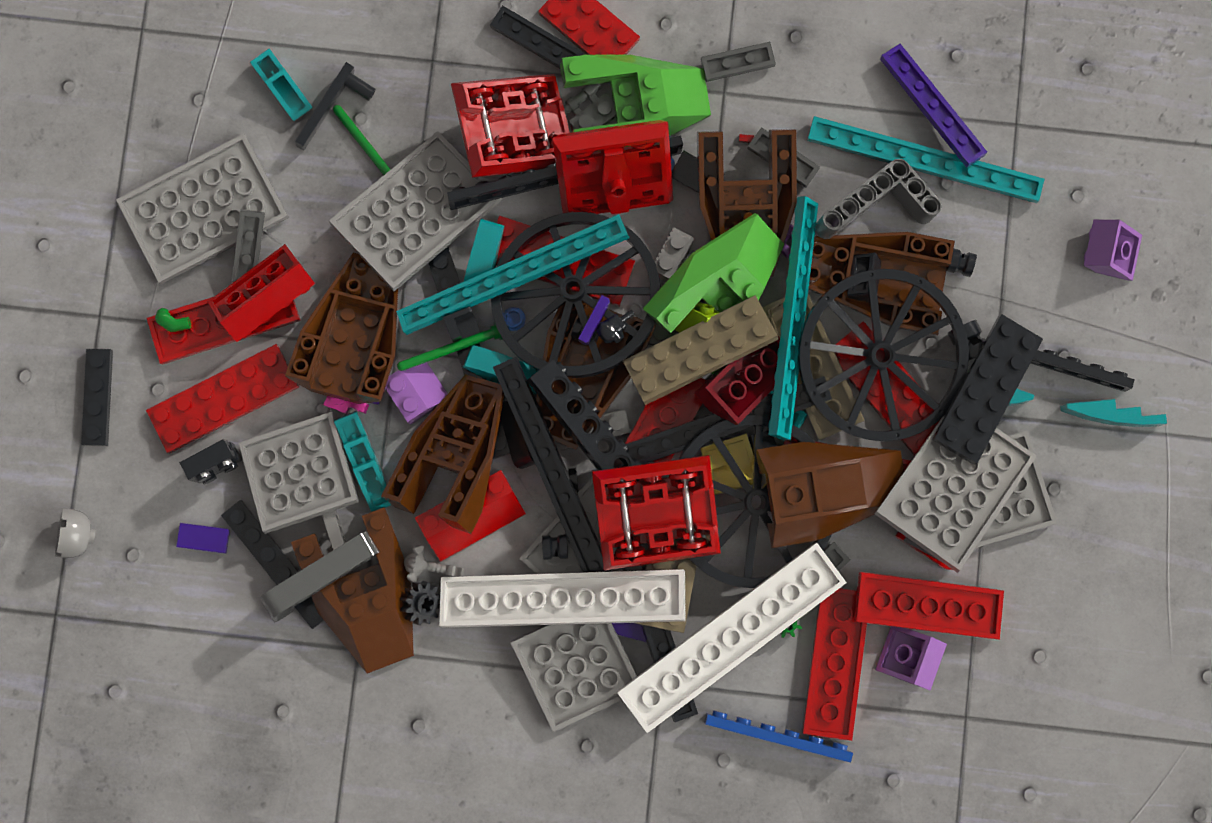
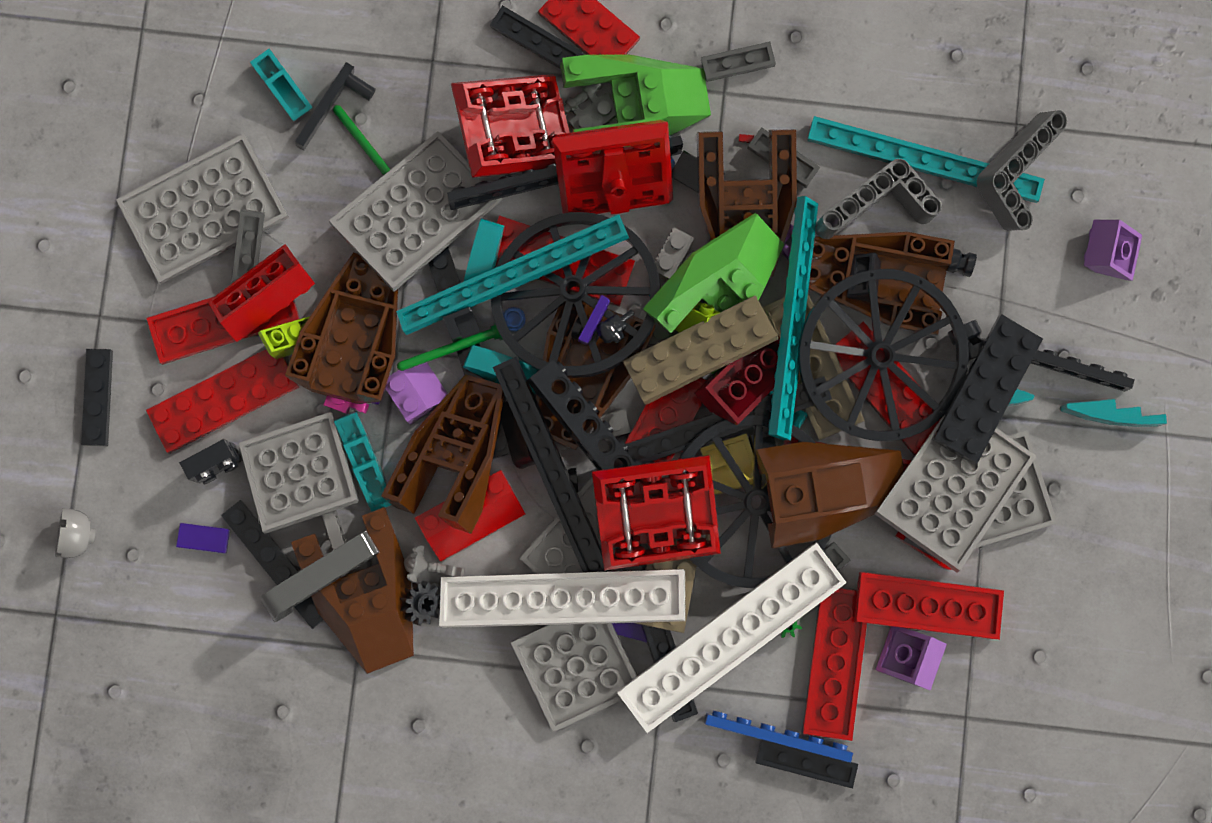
(171, 324): green arm -> none
(282, 338): none -> lime slope
(554, 547): black wheel -> none
(806, 763): none -> black plate
(933, 105): dark purple plate -> none
(998, 177): none -> dark grey beam

